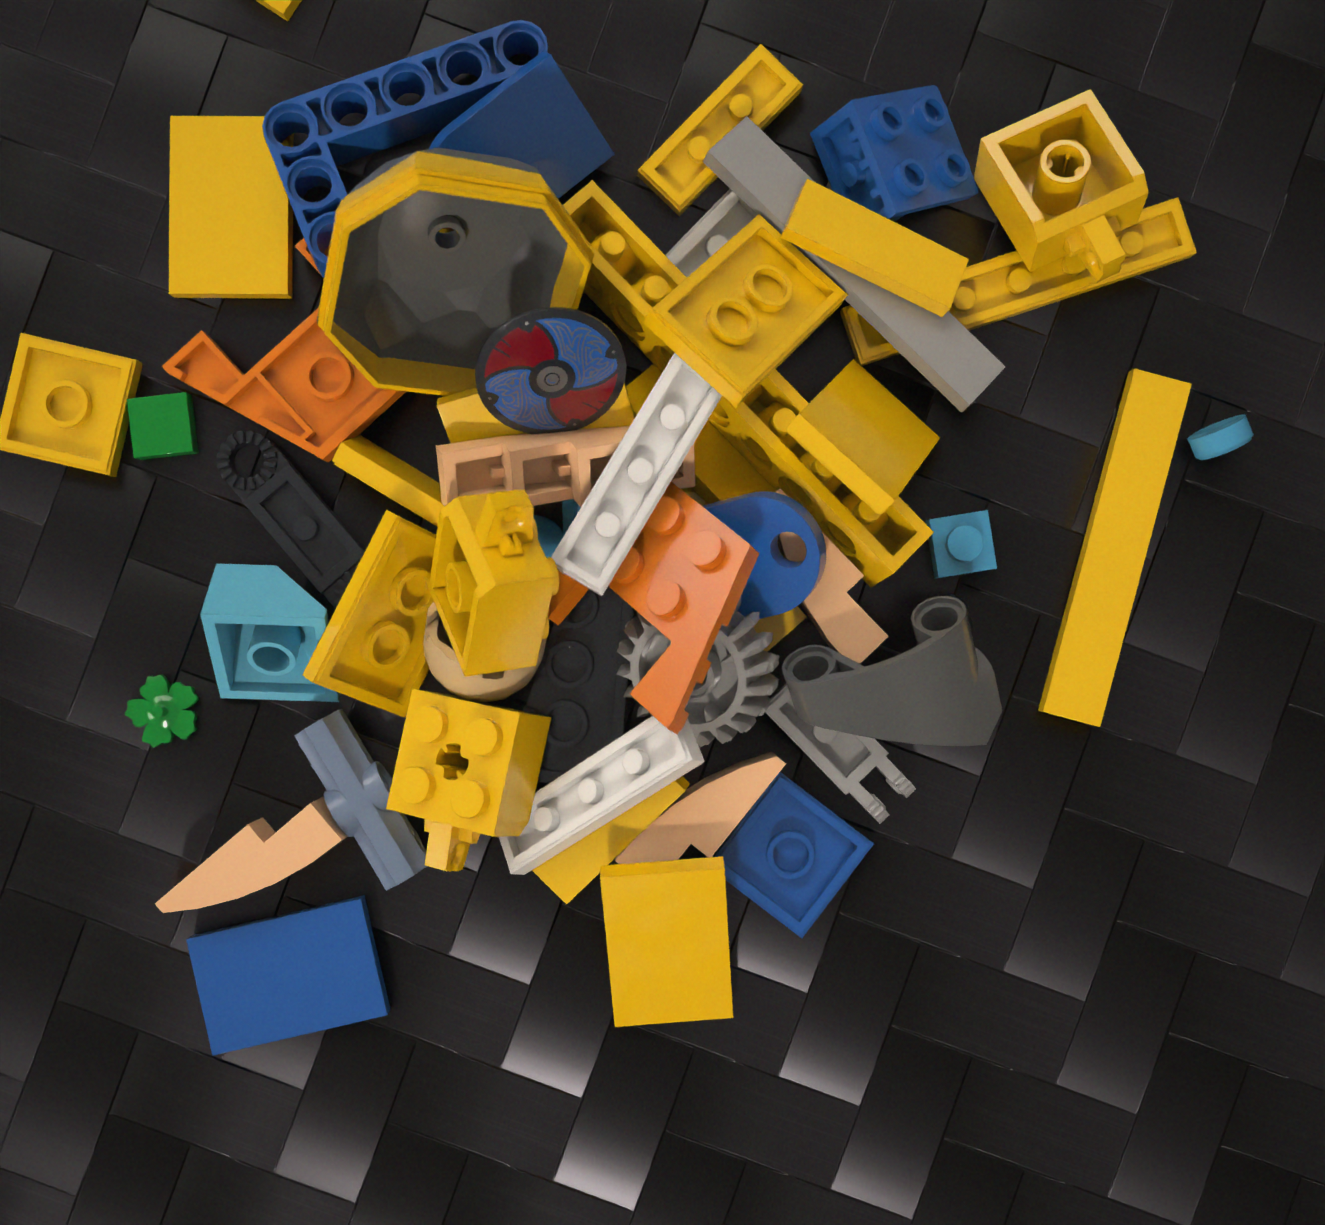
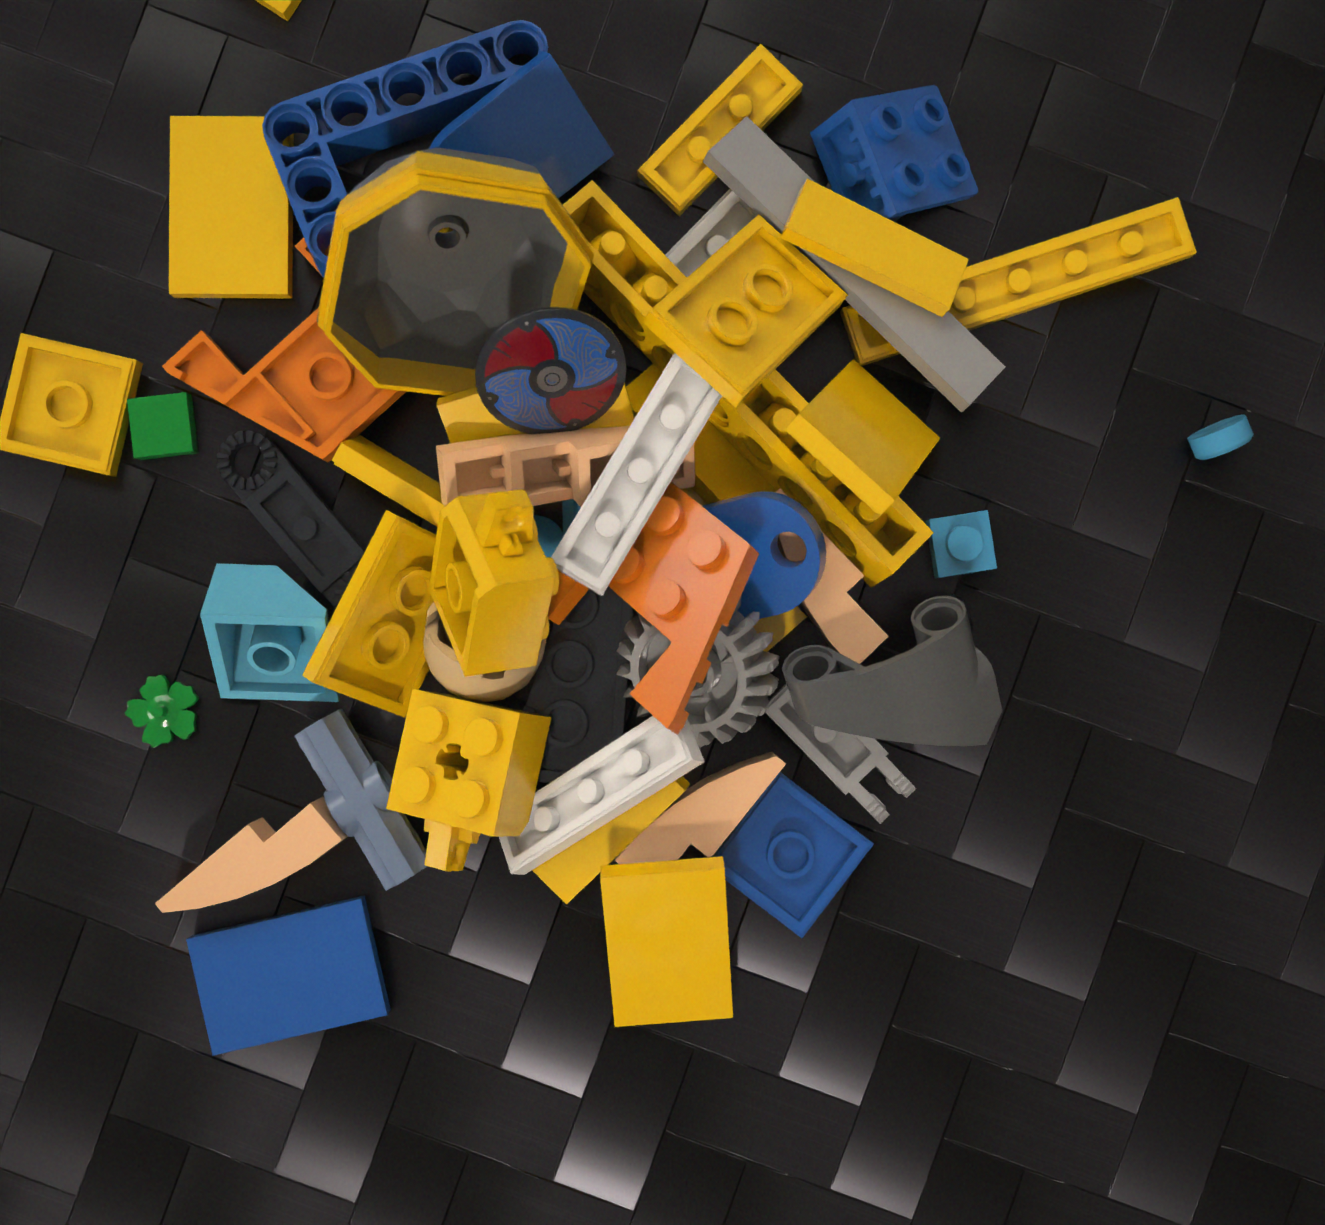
(1063, 185): yellow hinge -> none
(1114, 547): yellow tile -> none

